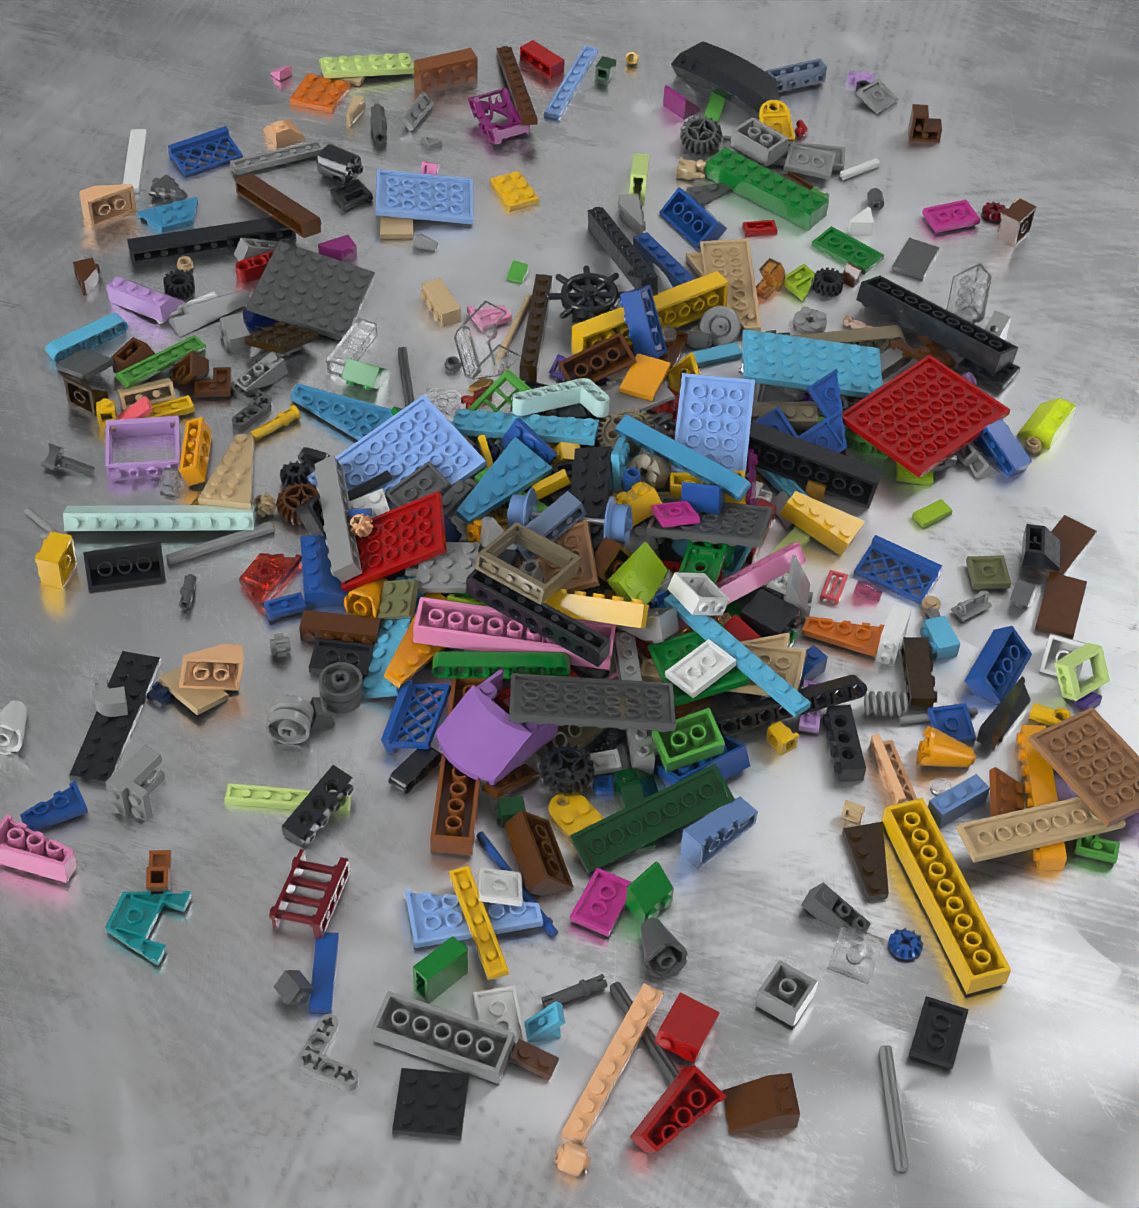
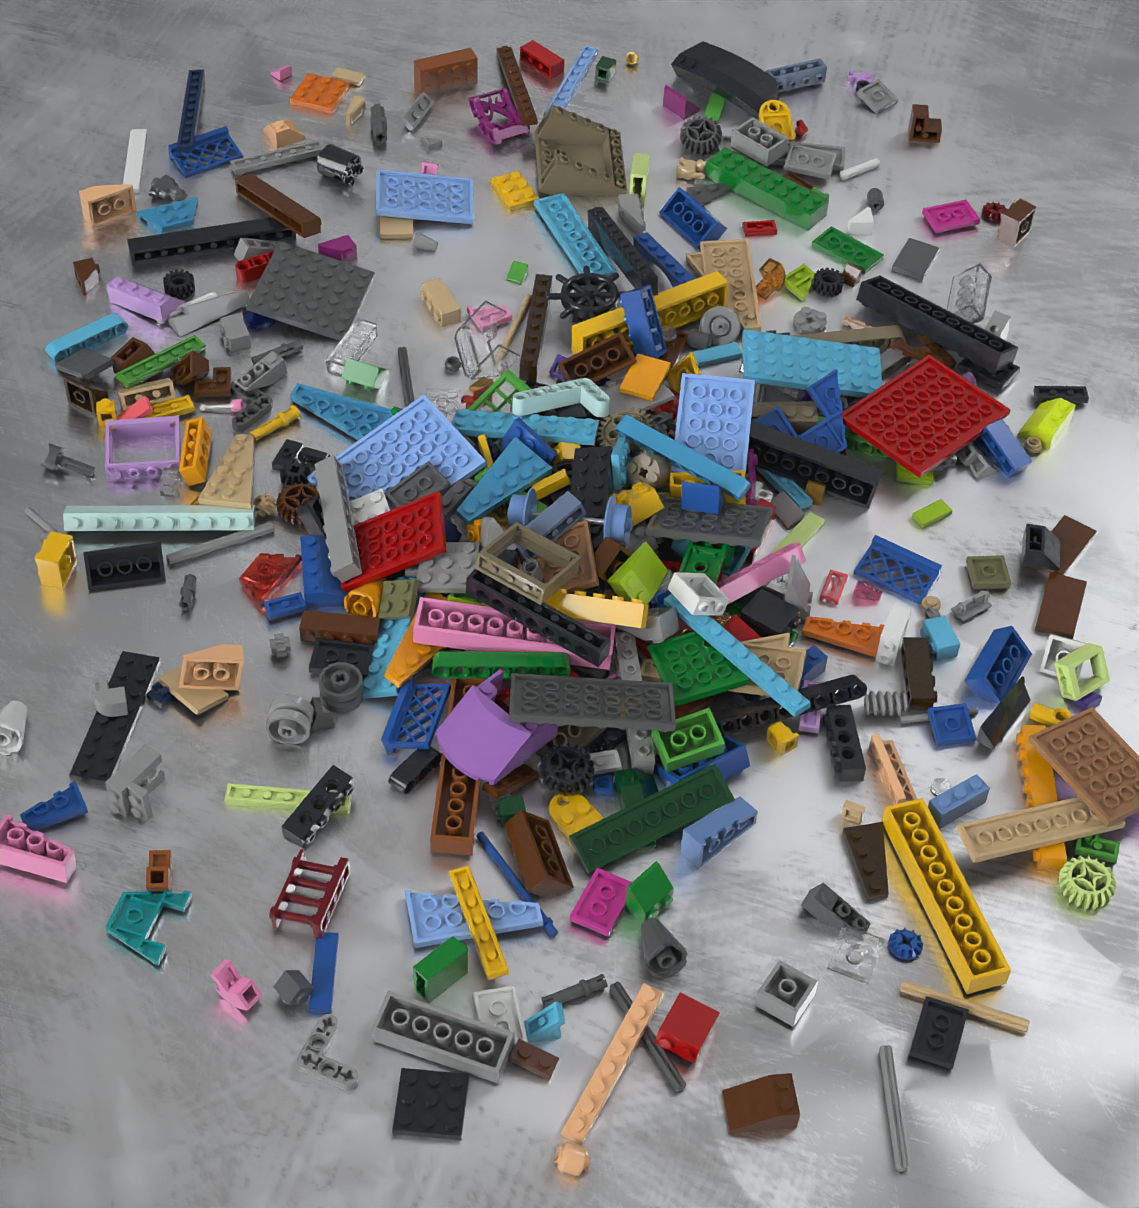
(185, 263): tan plate -> none
(190, 111): none -> dark blue plate
(233, 988): none -> bright pink brick
(236, 406): none -> hinge
(281, 338): dark brown plate -> none
(287, 453): none -> black plate
(351, 190): black plate -> none
(361, 525): light nougat gear -> none
(366, 65): yellowish green plate -> none
(366, 511): blue plate -> none
(369, 485): black axle -> none
(500, 886): white tile -> none
(573, 235): none -> medium azure plate
(578, 156): none -> dark tan slope
(630, 477): blue cone -> none
(675, 513): dark pink plate -> none
(678, 1108): red wedge -> none
(700, 668): white plate -> none
(822, 522): yellow wedge -> none
(943, 750): light orange cone -> none
(974, 1008): none -> tan axle
(1005, 793): dark orange plate -> none
(1023, 593): dark grey slope -> none
(1073, 394): none -> black plate
(1083, 886): none -> yellowish green gear

